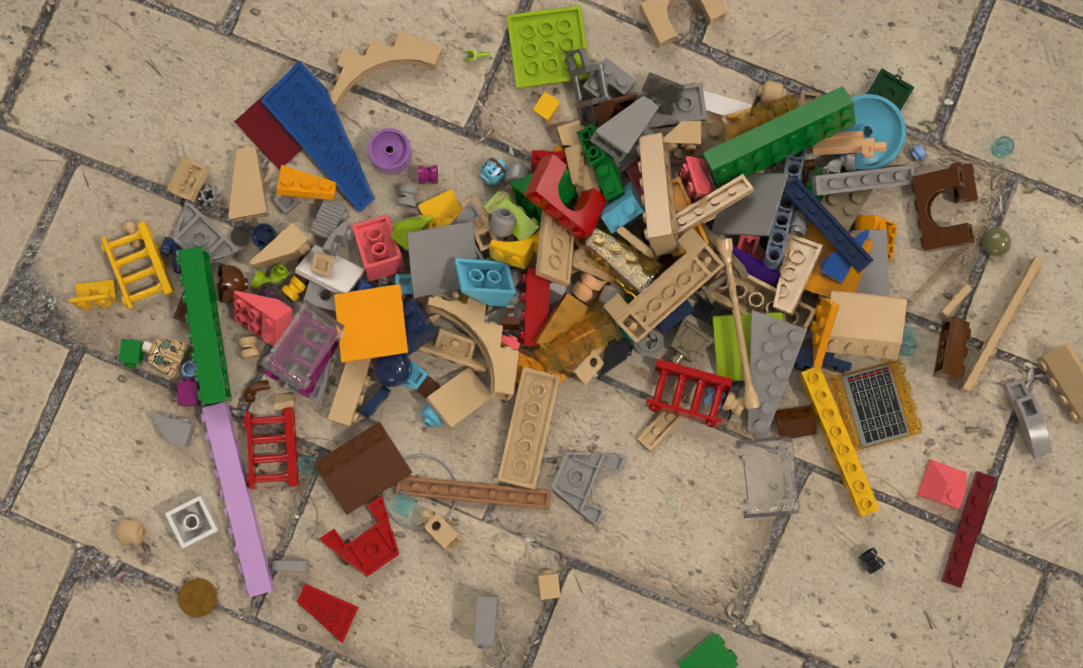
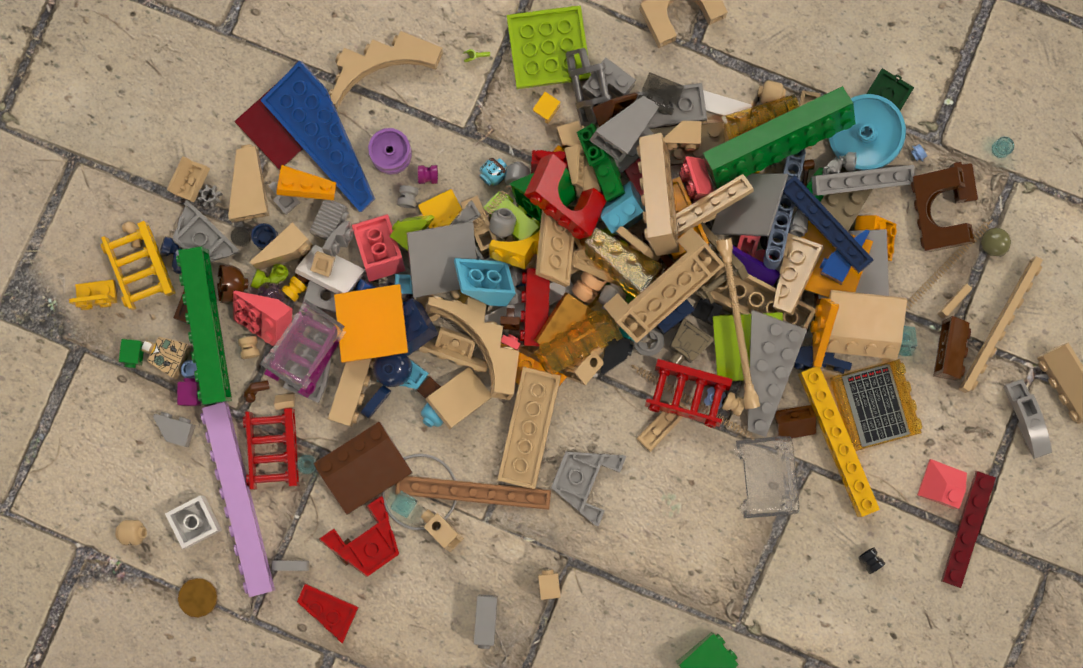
(849, 143): light nougat piece -> none

